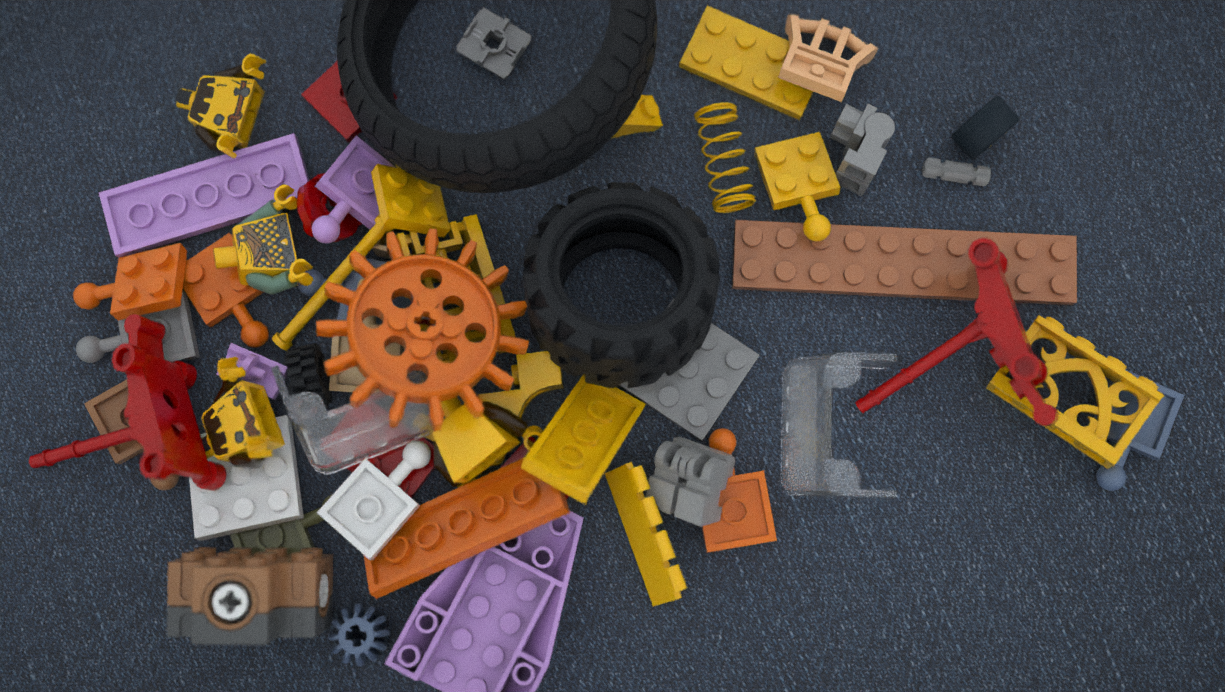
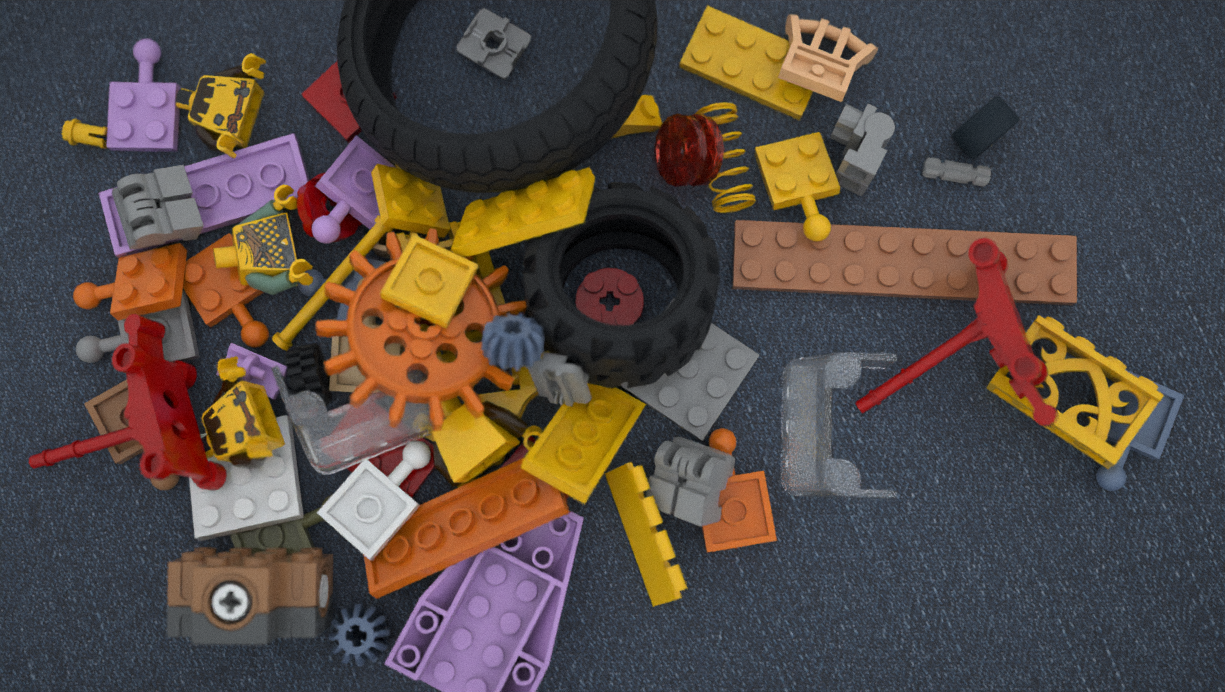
(77, 132): none -> yellow pin
(143, 112): none -> lavender plate
(157, 207): none -> light grey hips
(429, 281): none -> yellow tile
(512, 341): none -> sand blue gear
(524, 213): none -> yellow plate
(560, 380): none -> light grey piece
(610, 281): none -> red plate
(689, 150): none -> clear red wheel

